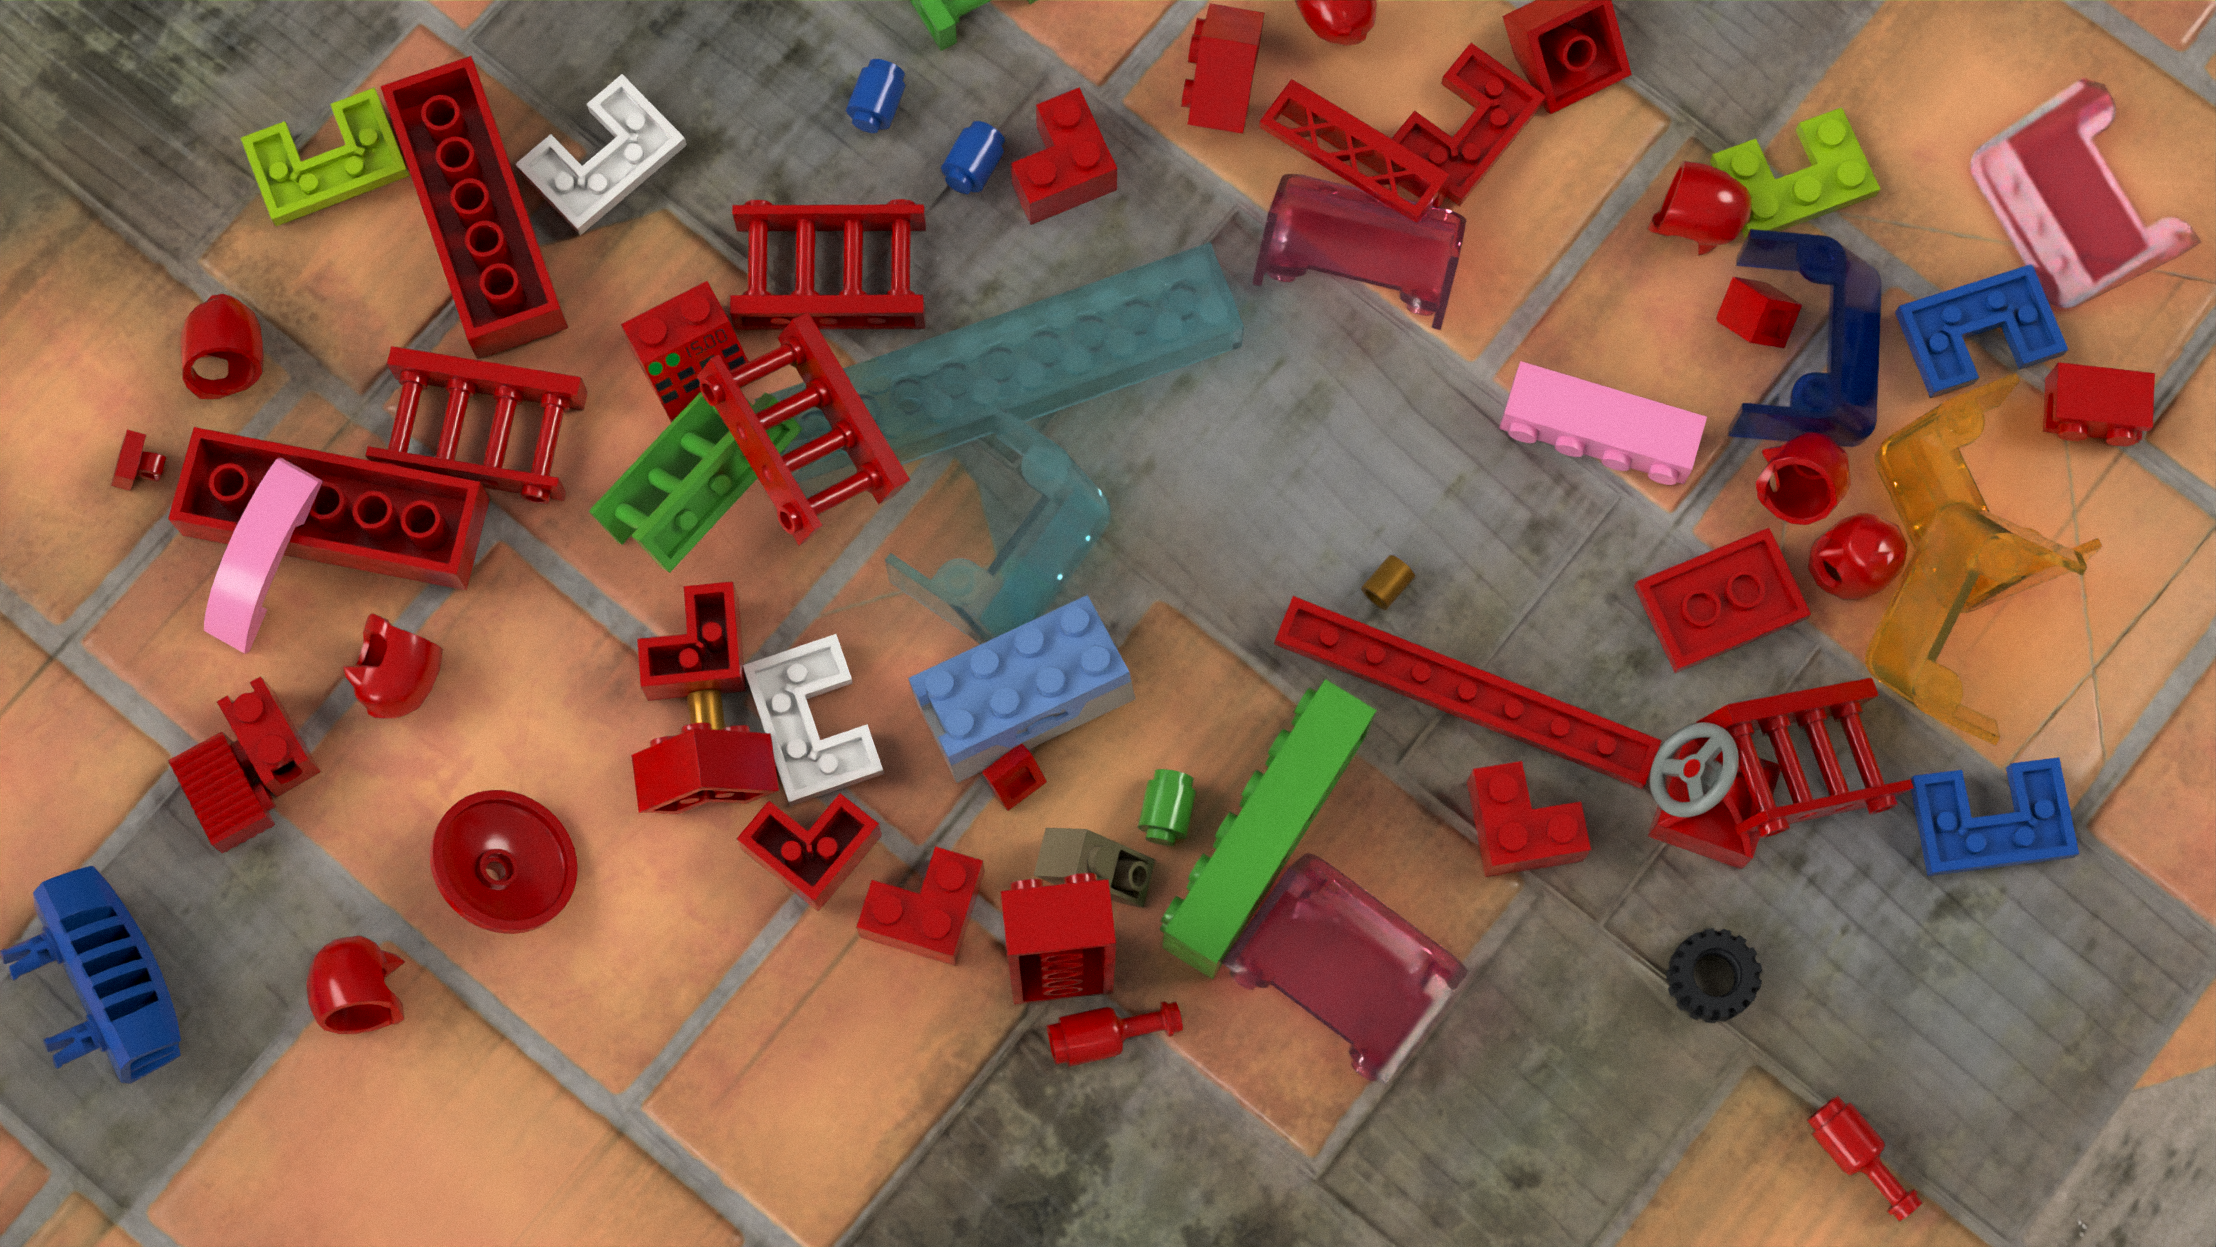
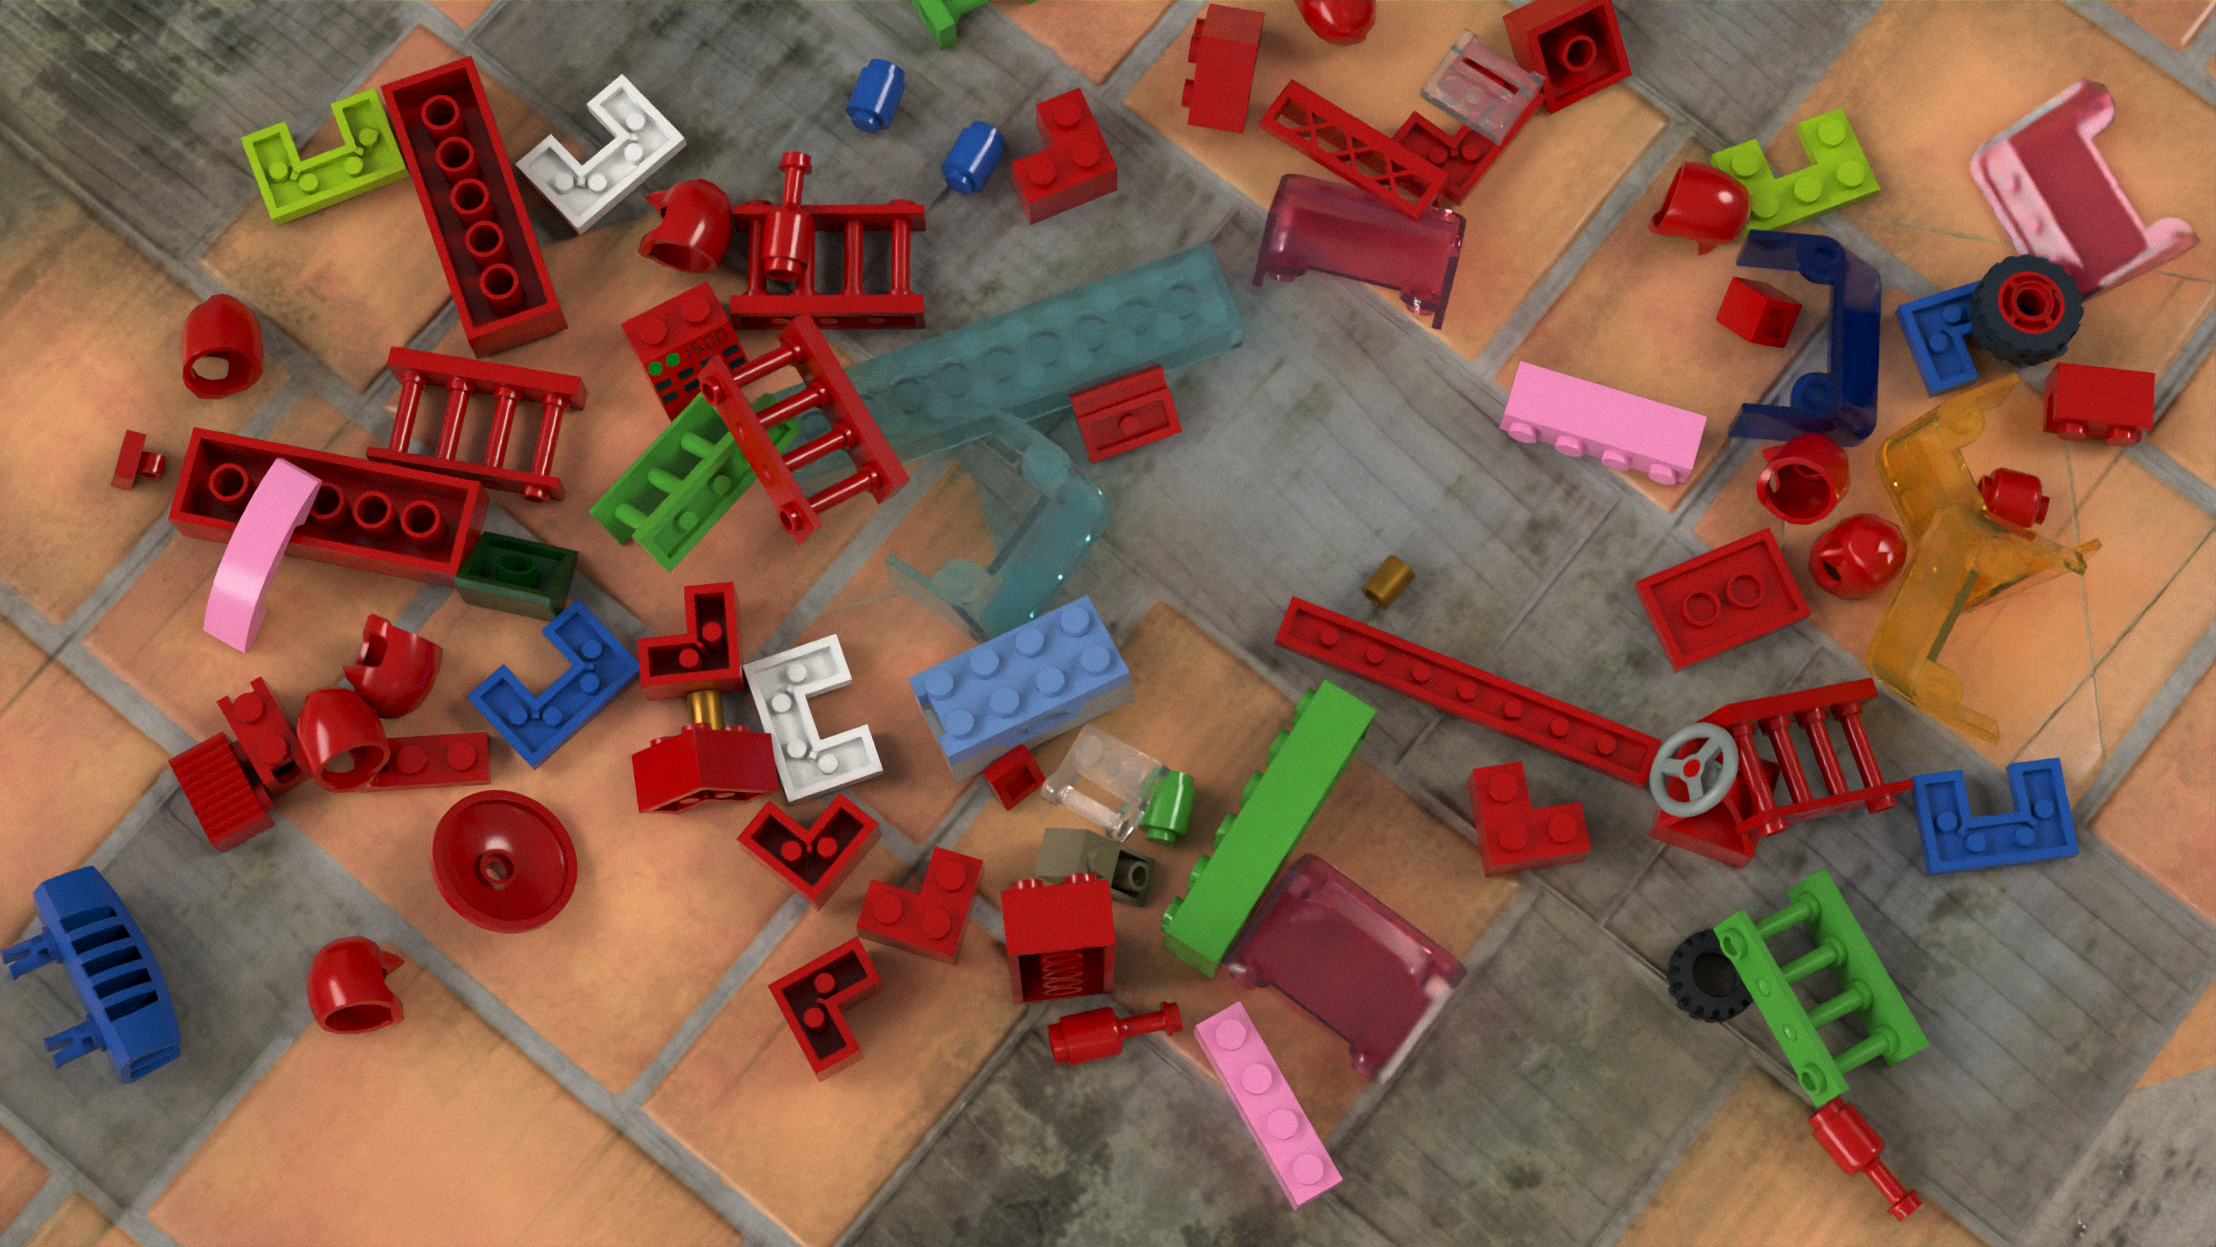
(334, 723): none -> red piece
(432, 762): none -> red plate
(517, 576): none -> dark green slope
(545, 723): none -> blue plate
(693, 227): none -> red piece
(788, 227): none -> red piece
(817, 997): none -> red brick
(1115, 769): none -> clear plate
(1125, 413): none -> red plate
(1267, 1105): none -> bright pink brick
(1476, 98): none -> clear plate
(1856, 968): none -> bright green fence
(2014, 496): none -> red head
(2041, 288): none -> black wheel

